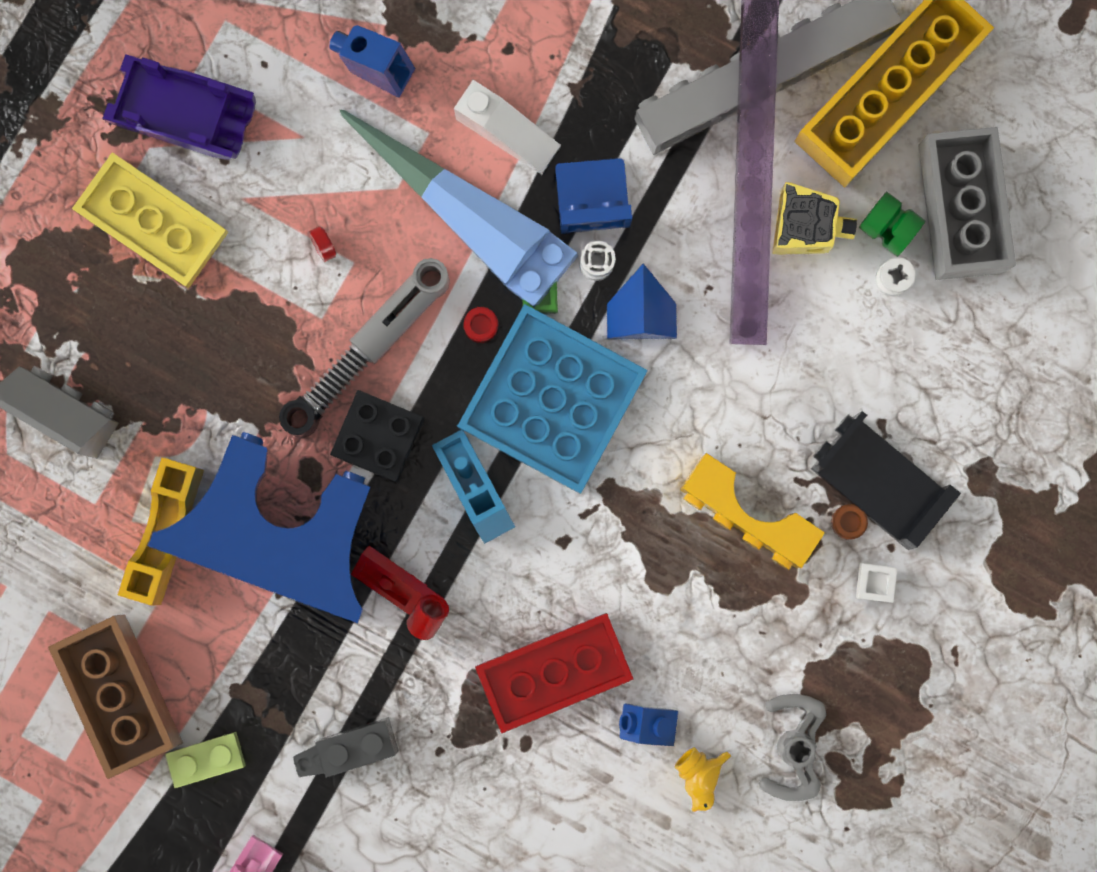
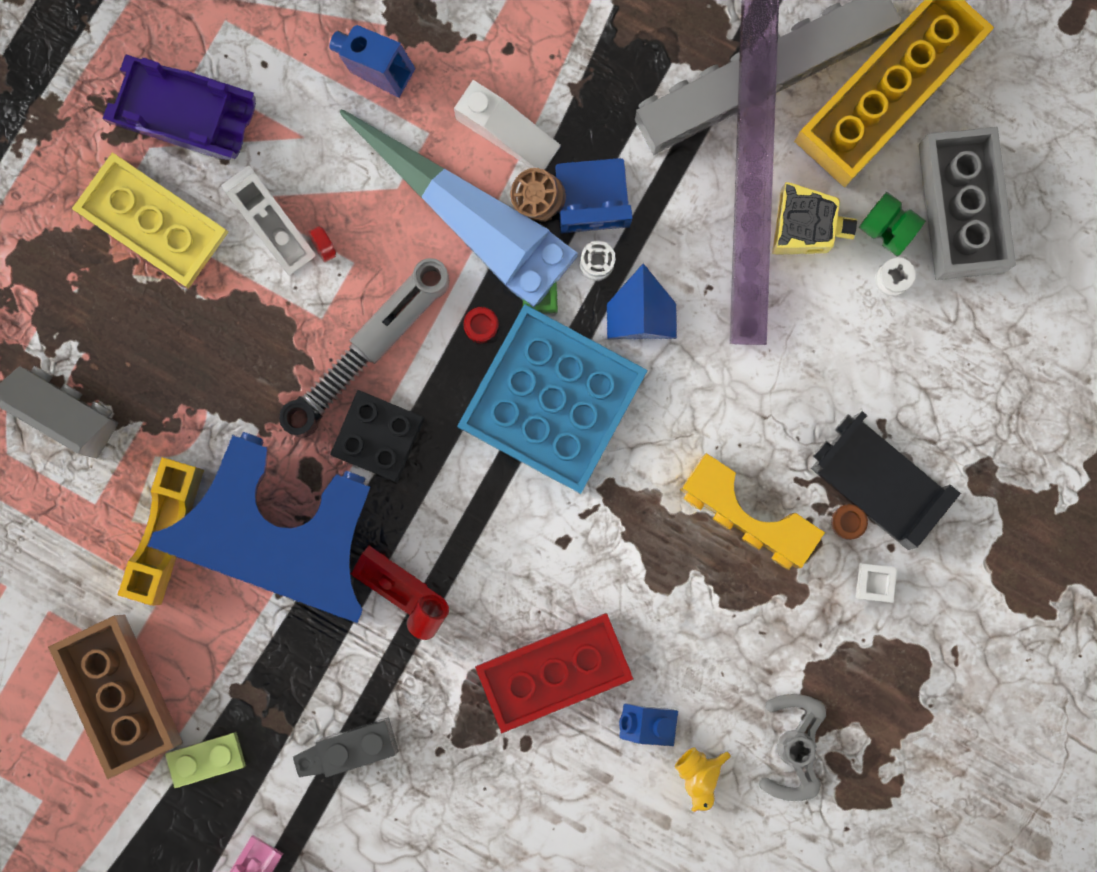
(268, 220): none -> white slope
(473, 486): dark azure slope -> none
(538, 195): none -> medium nougat wheel

